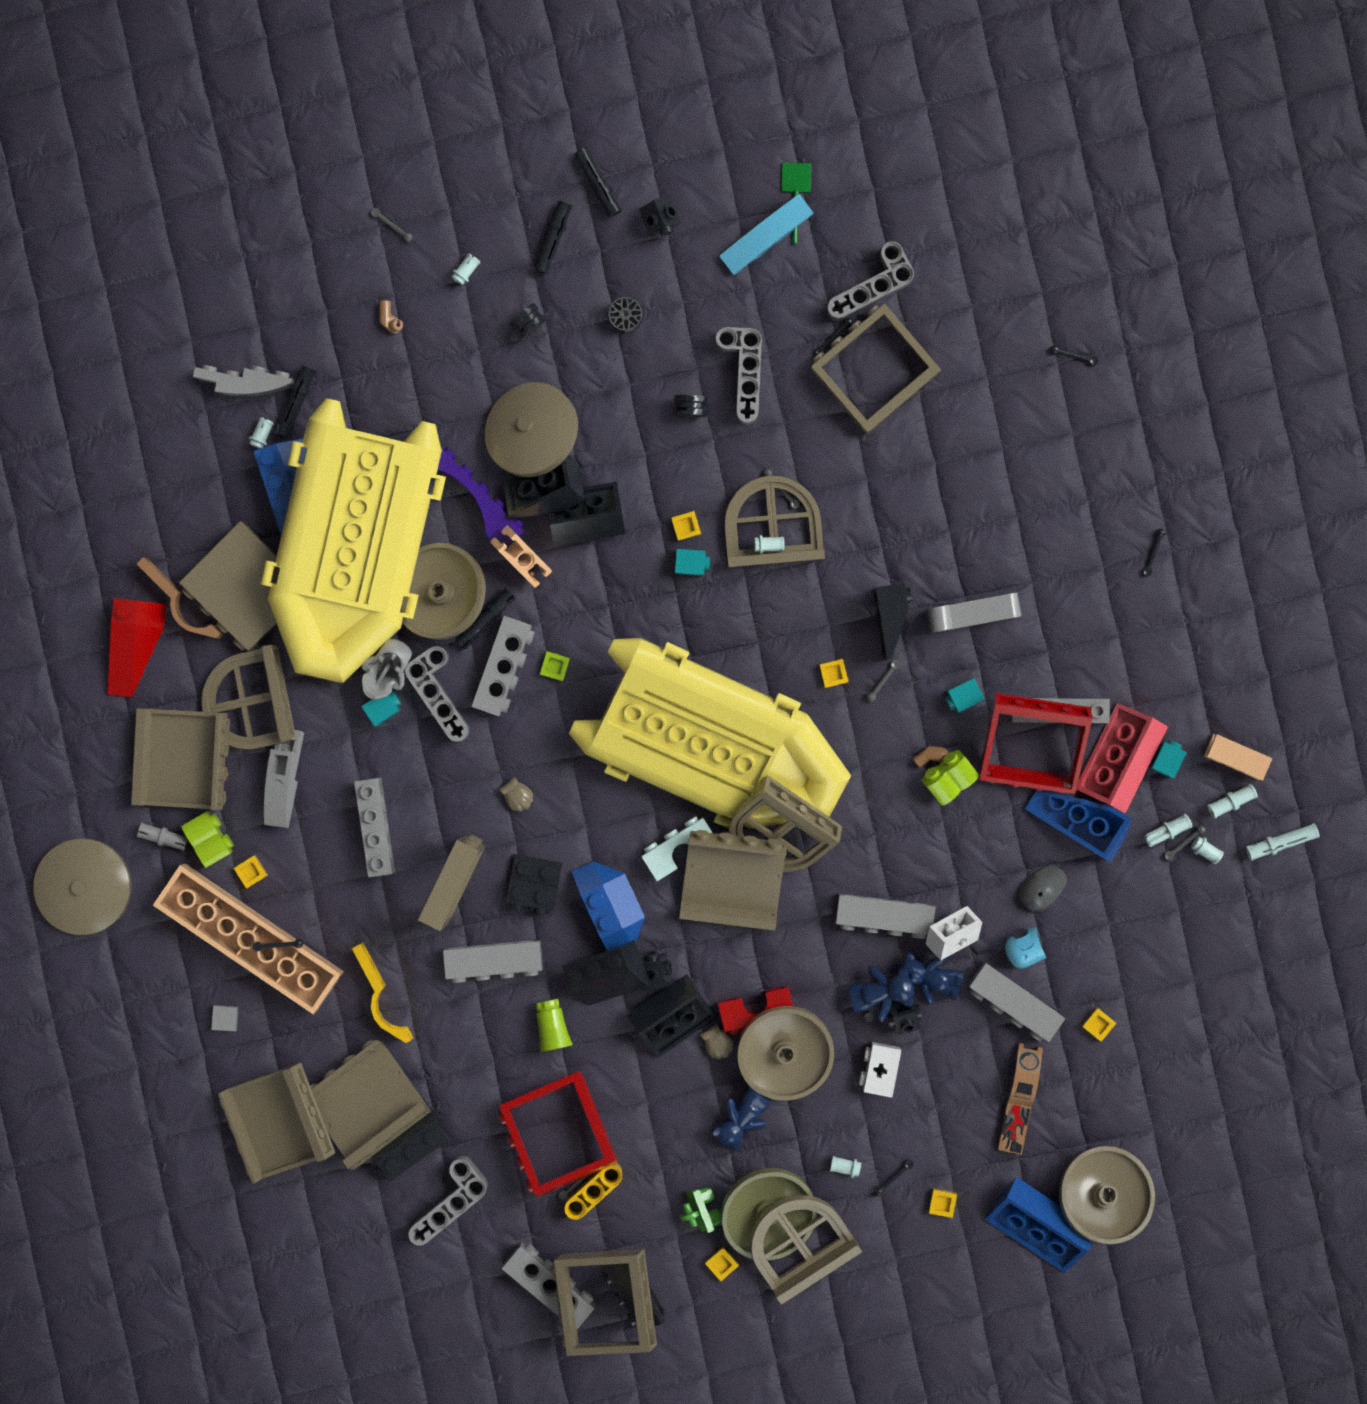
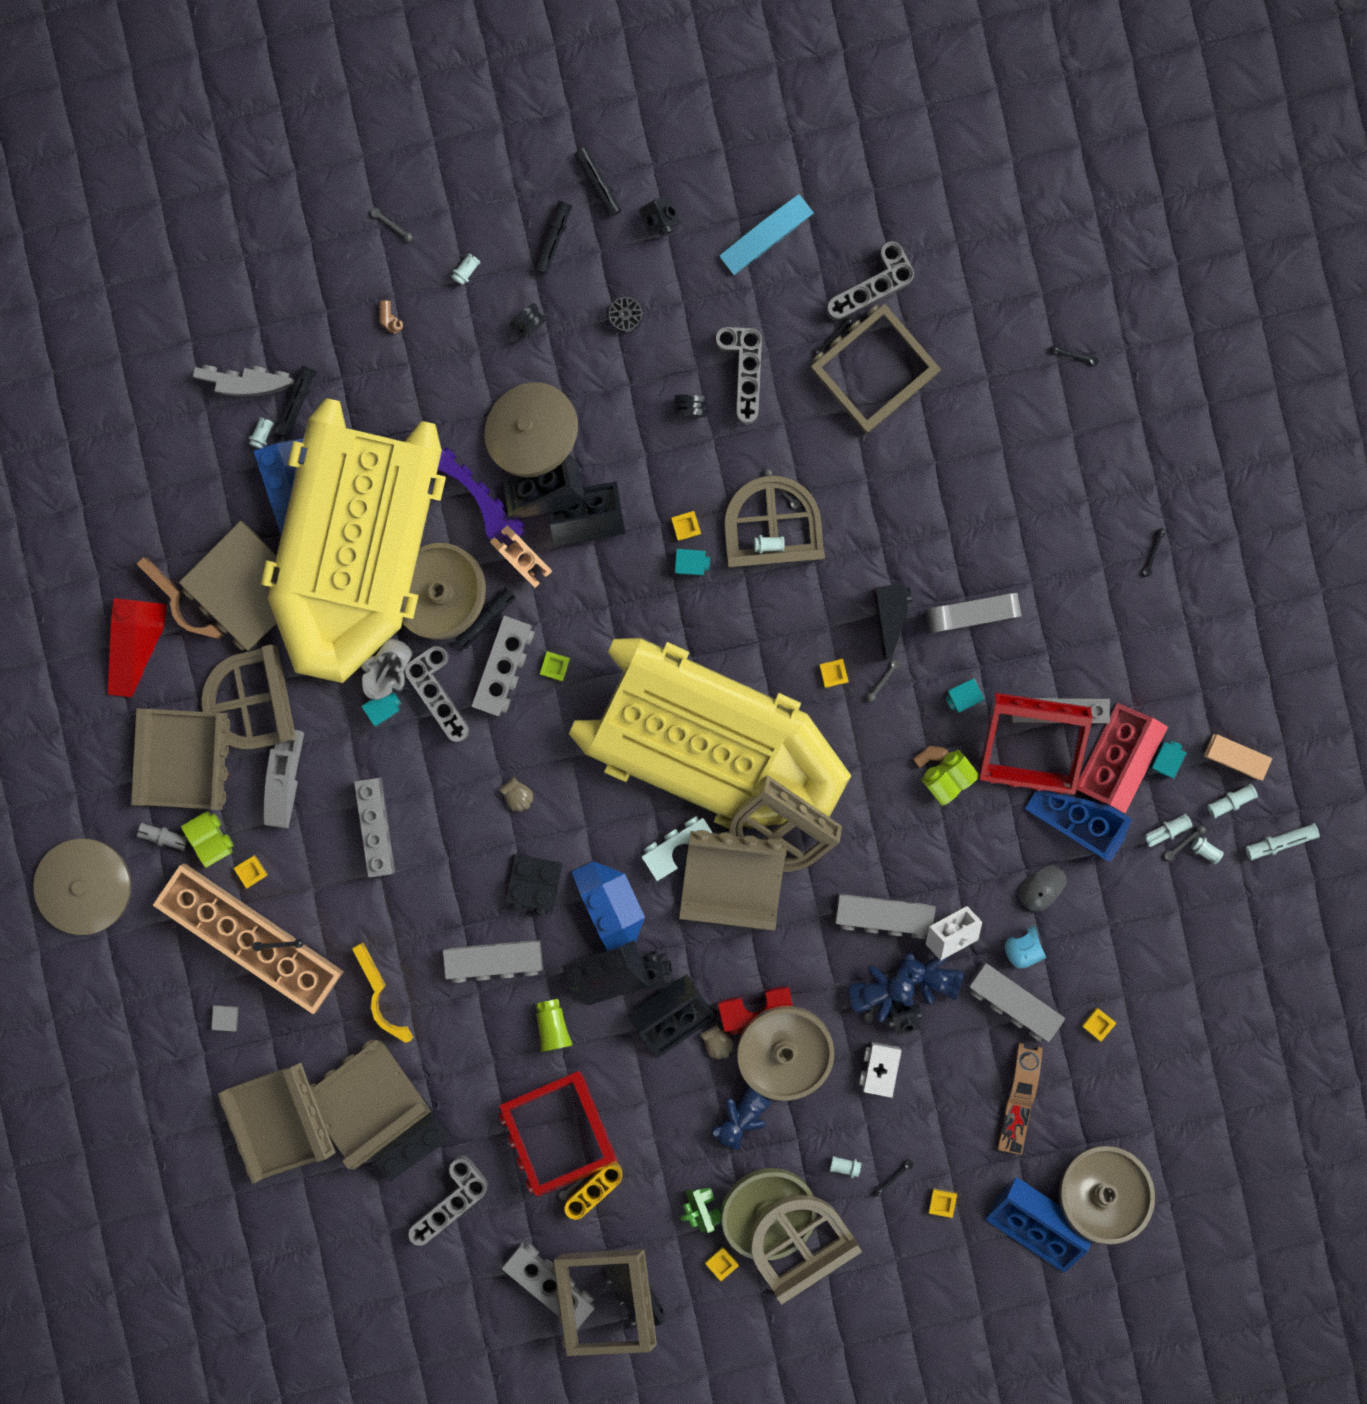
(452, 882): dark tan window -> none
(796, 179): green piece -> none

